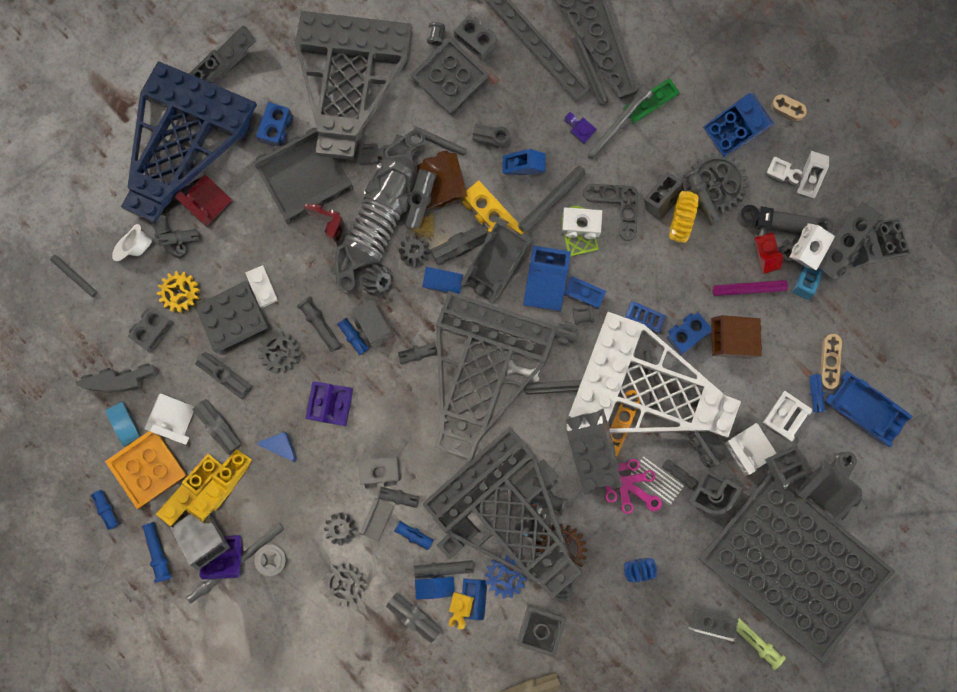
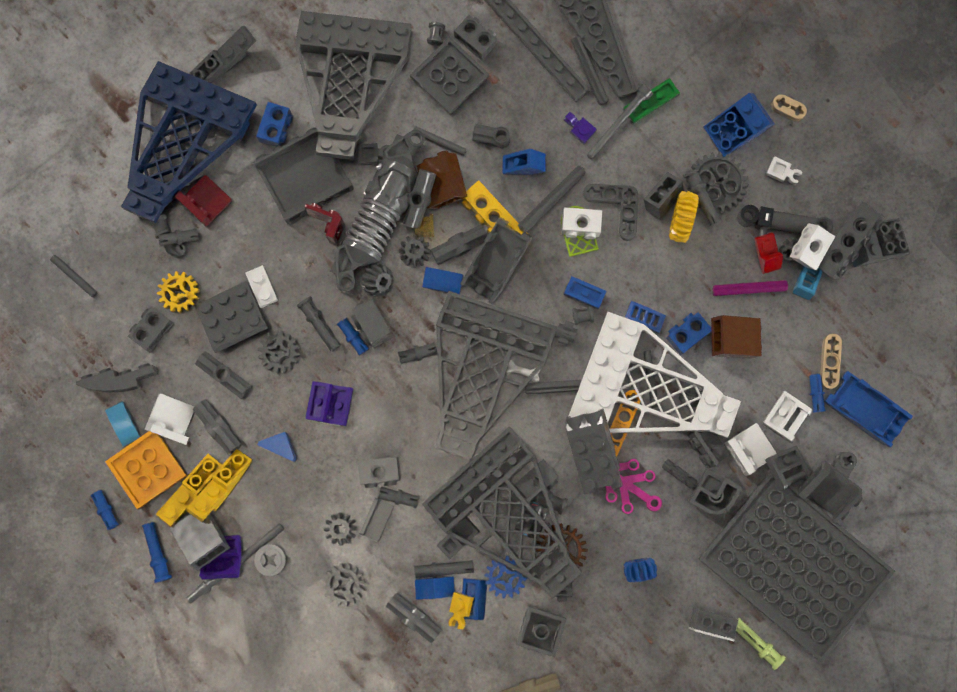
(133, 244): white piece -> none
(413, 535): blue pin -> none
(546, 278): blue slope -> none
(664, 484): light grey sticker -> none
(813, 174): white slope -> none

